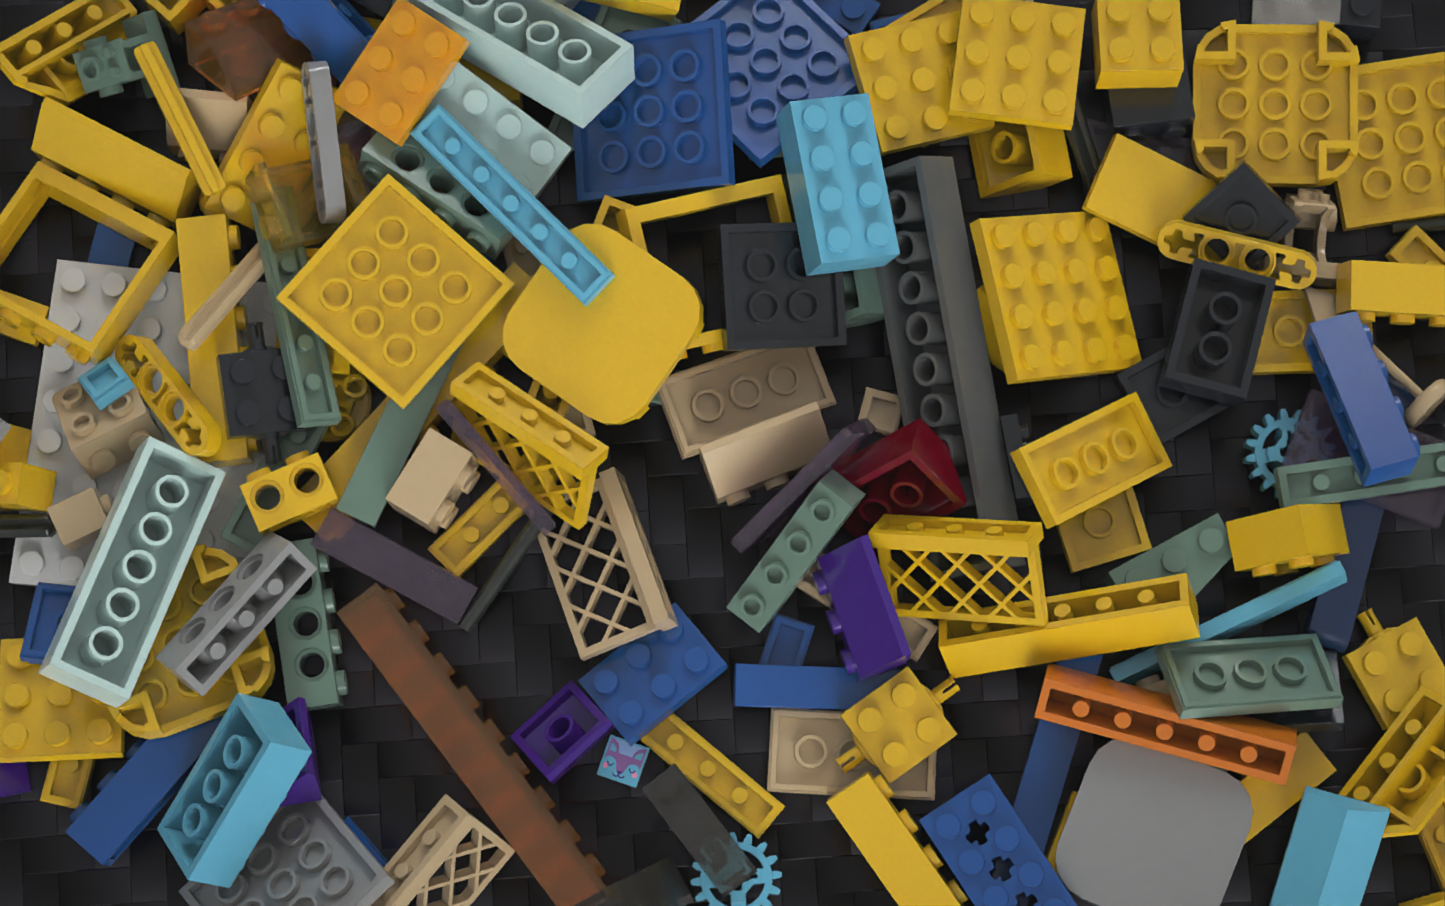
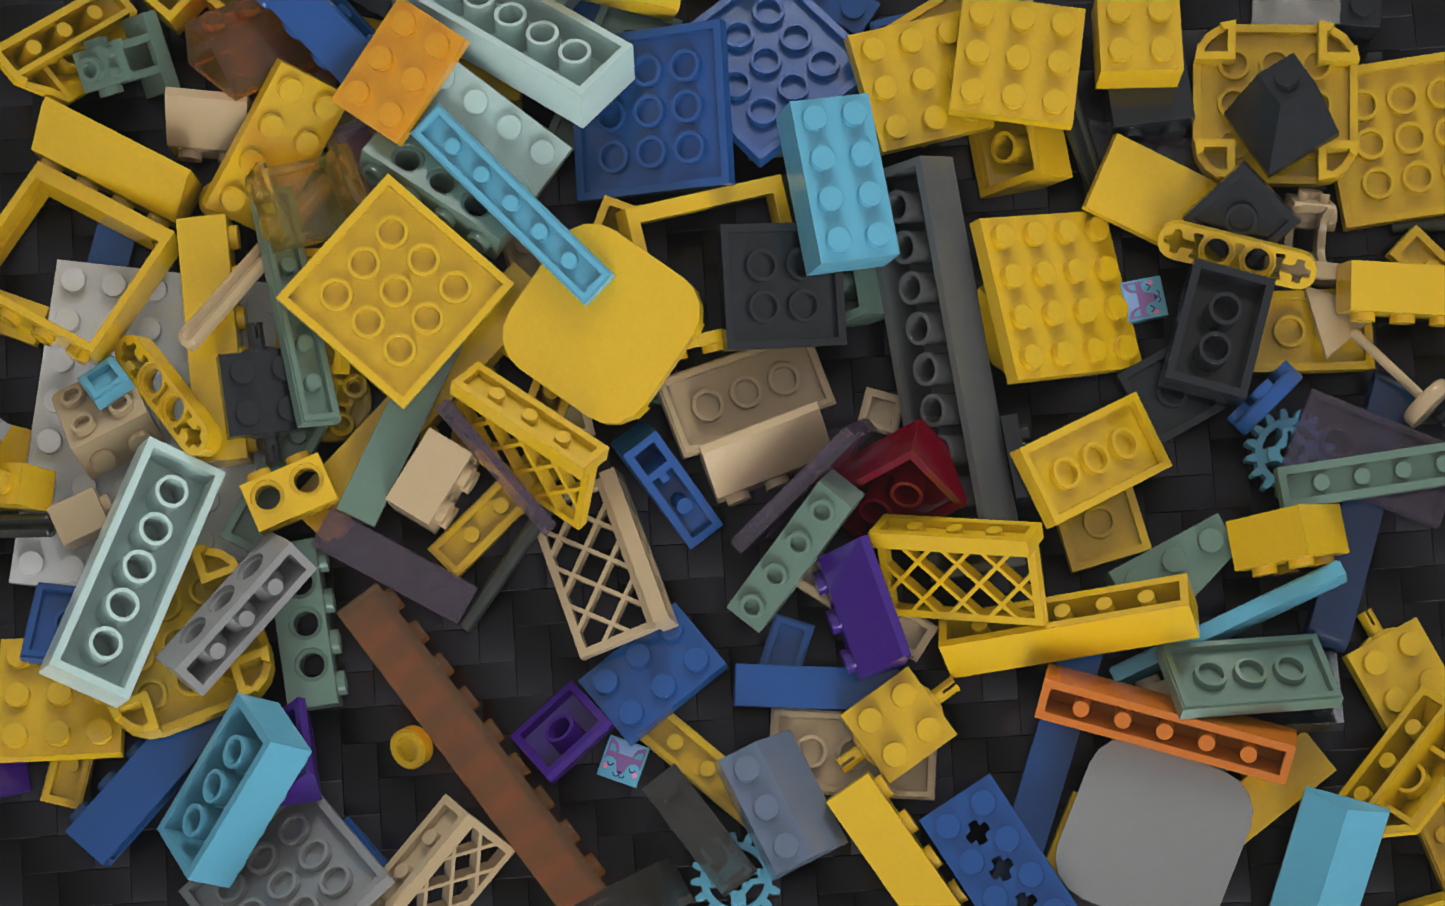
(179, 118): yellow axle -> none
(323, 142): light grey beam -> none
(411, 747): none -> yellow tile
(666, 483): none -> blue slope
(780, 803): none -> sand blue slope
(1144, 299): none -> tile
(1265, 398): none -> blue tile
(1281, 116): none -> black slope
(1361, 398): blue brick -> none

